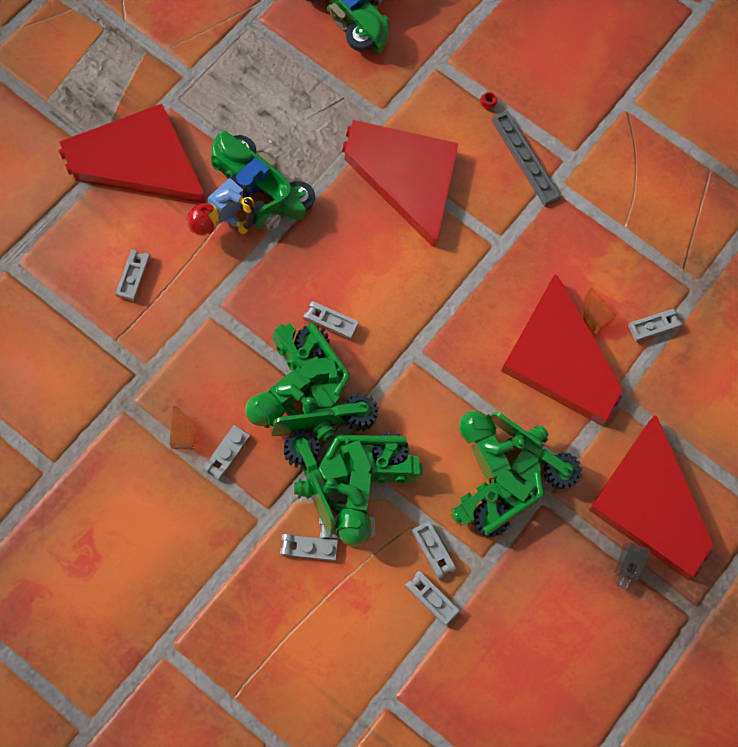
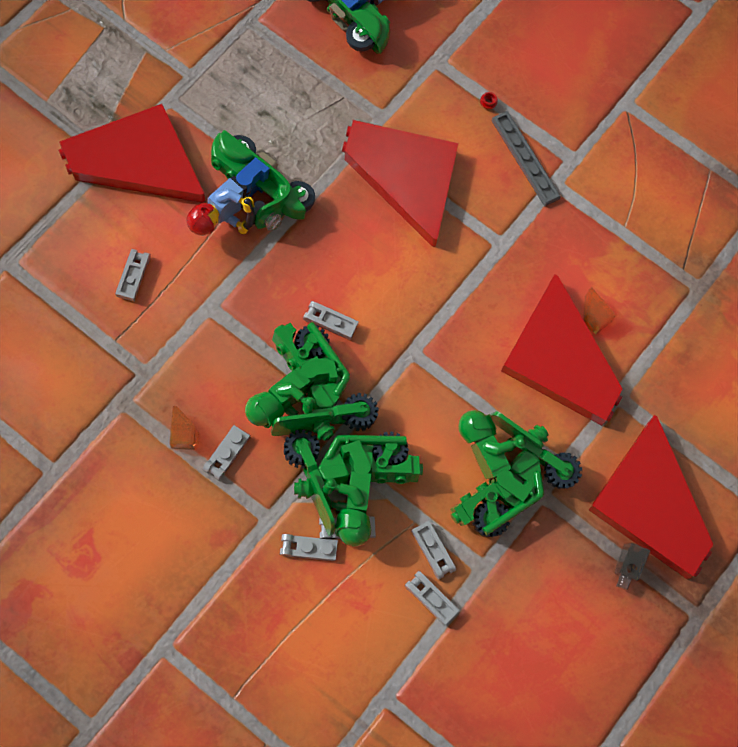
(654, 325): light grey plate -> none

